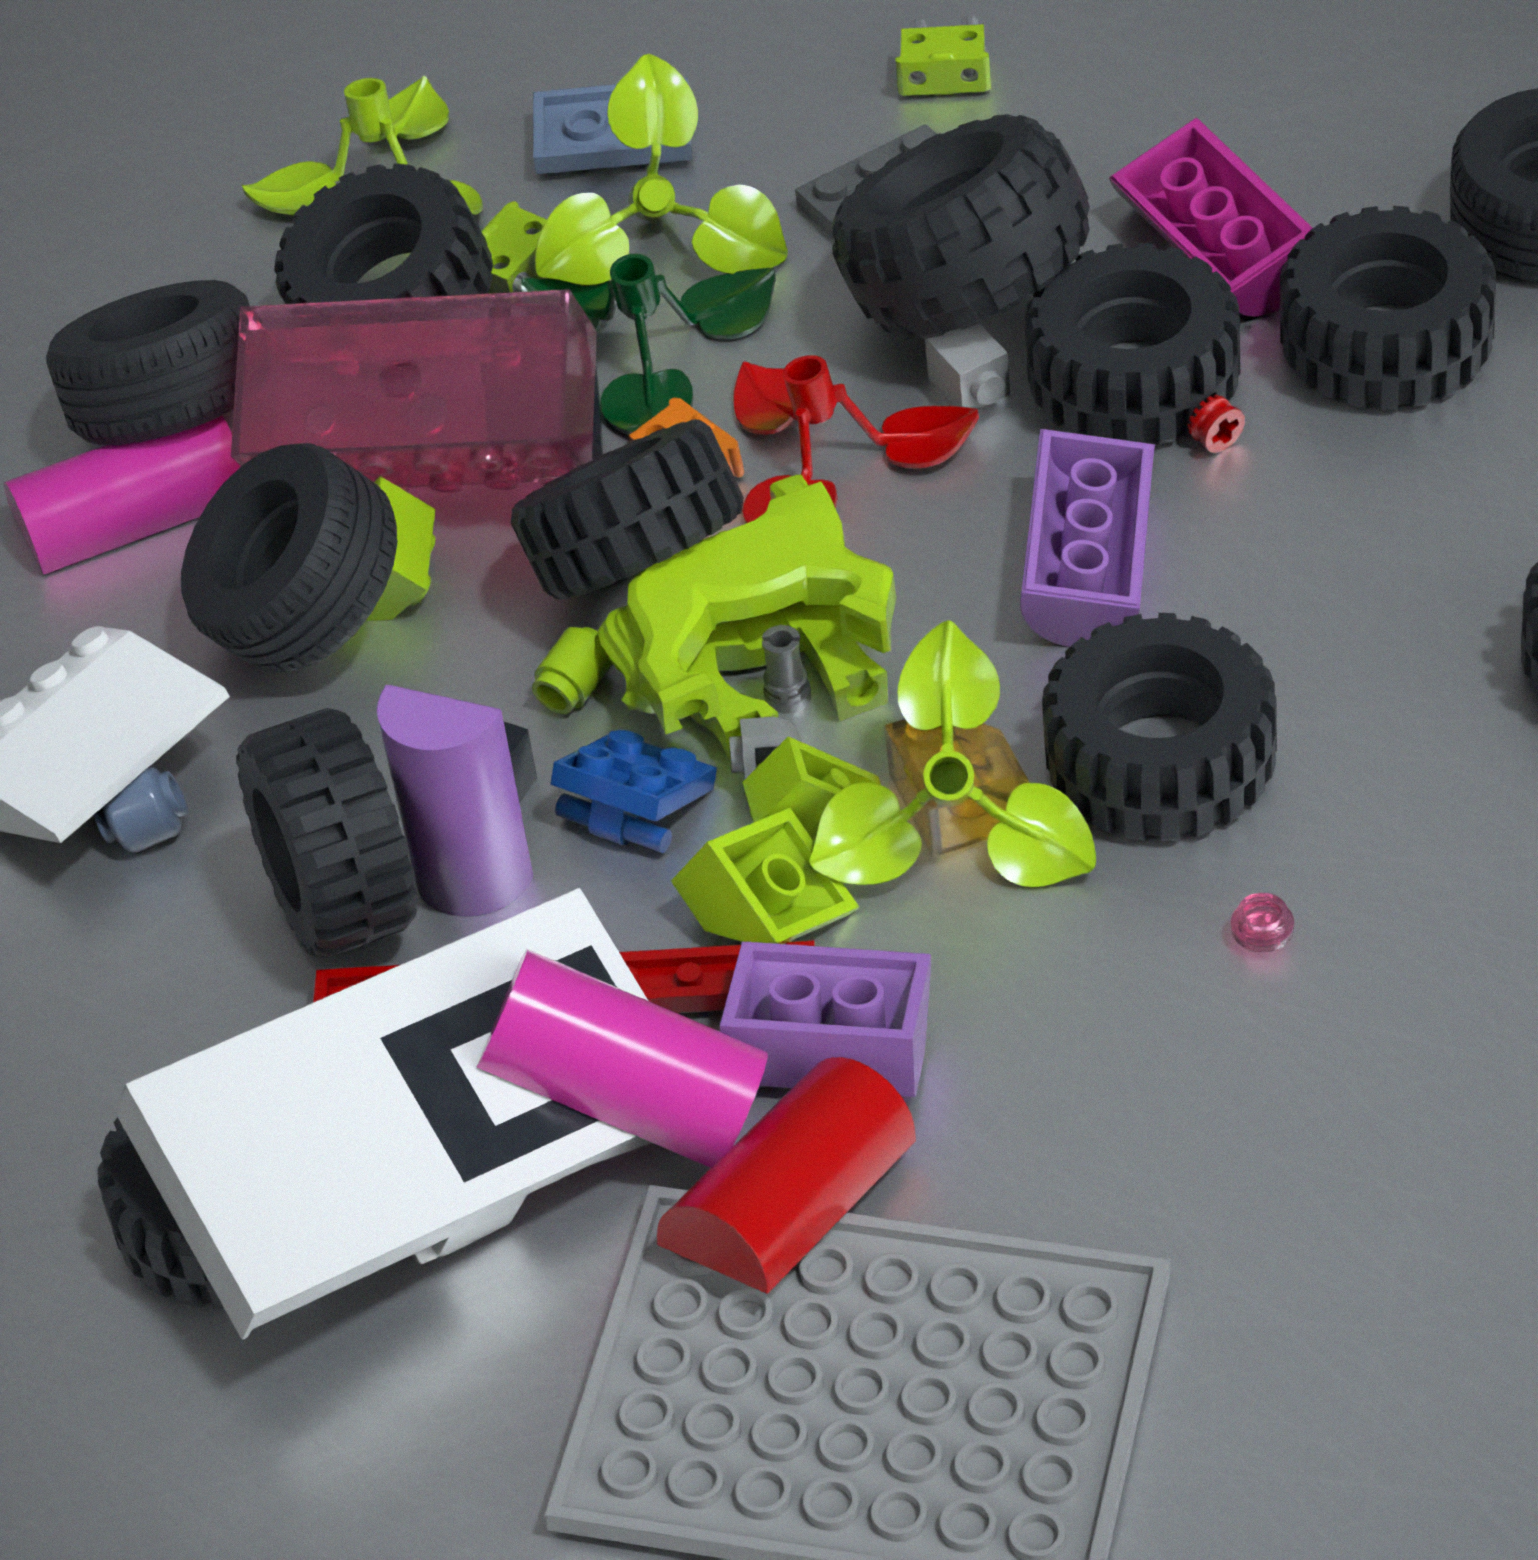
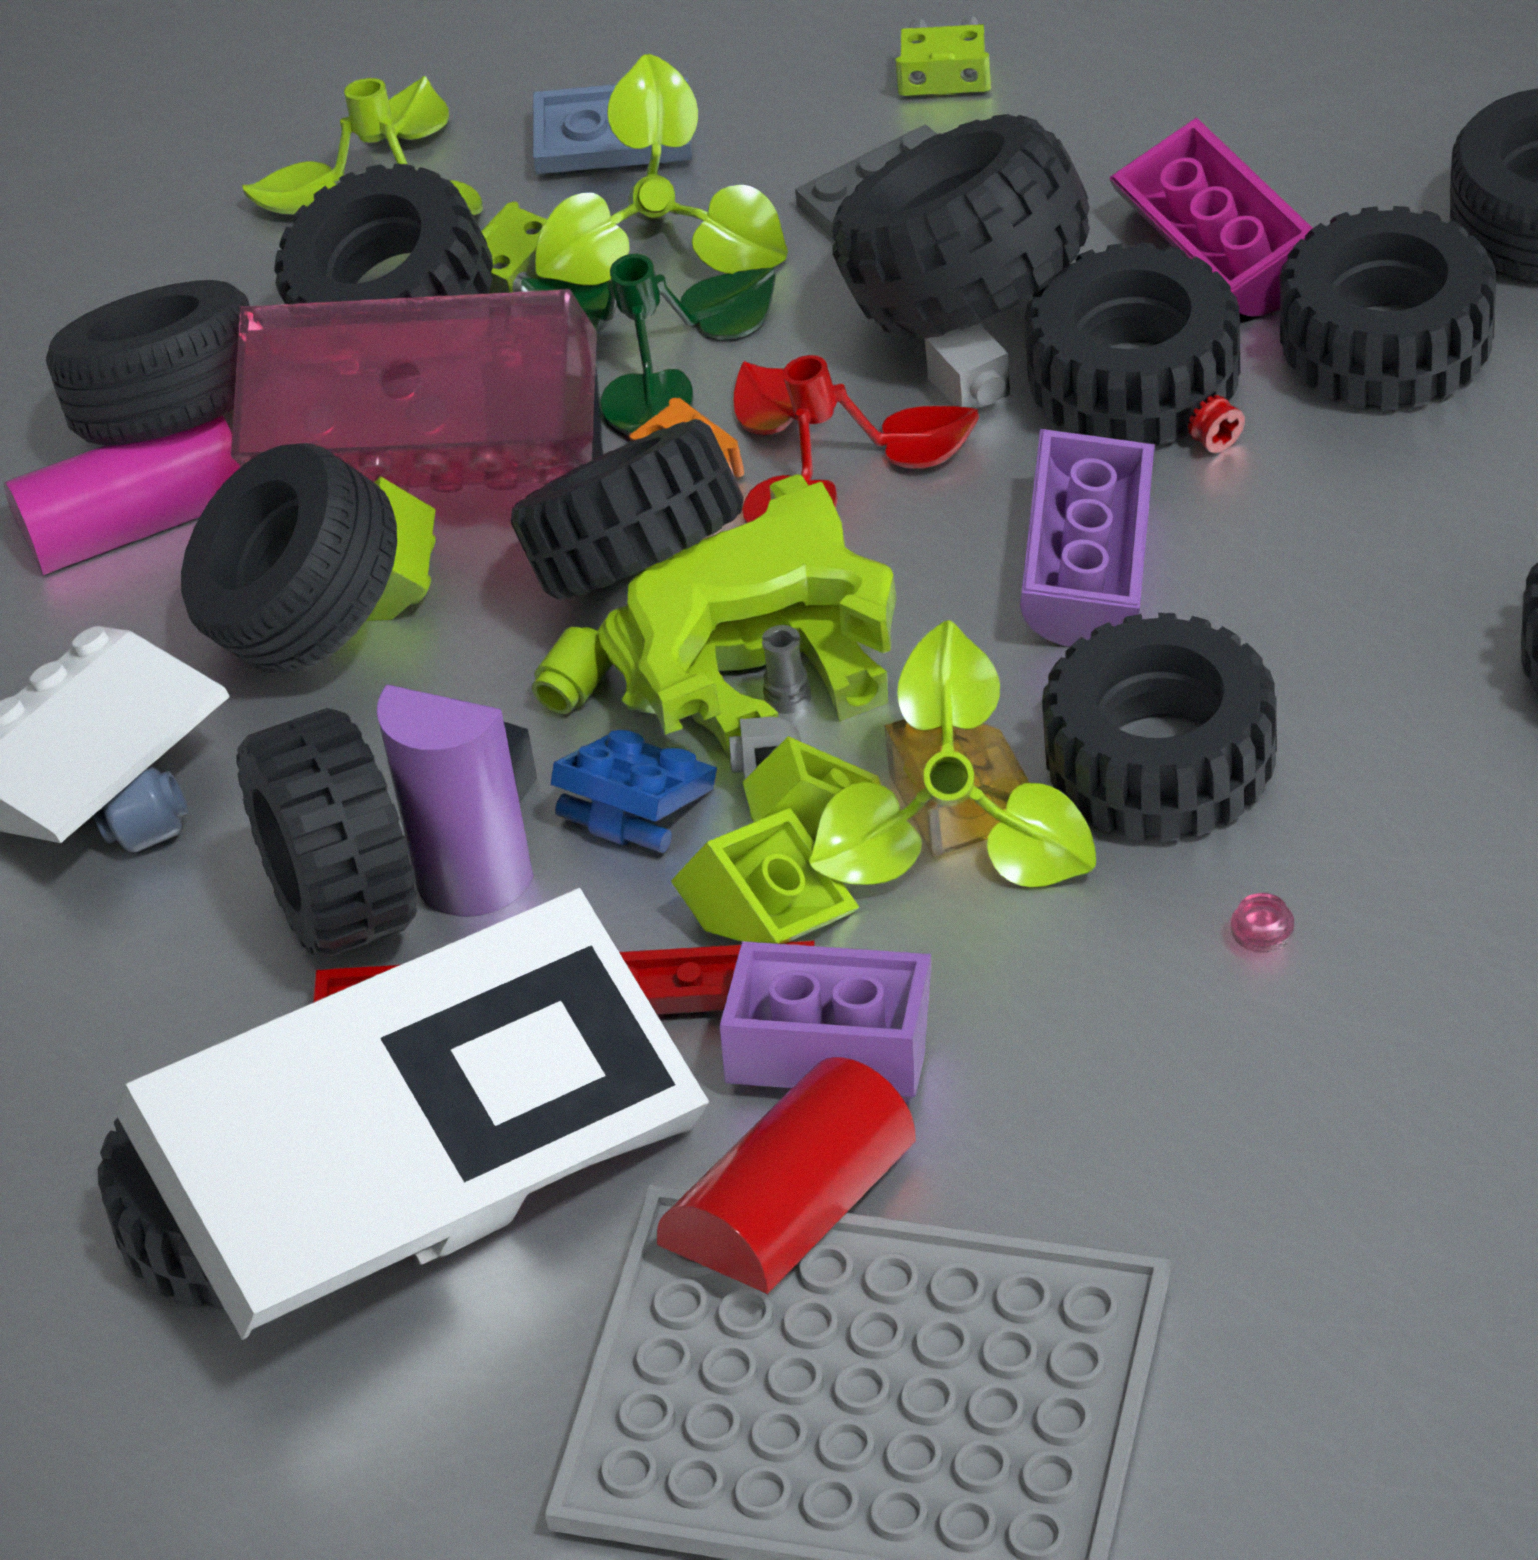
(623, 1059): dark pink brick -> none

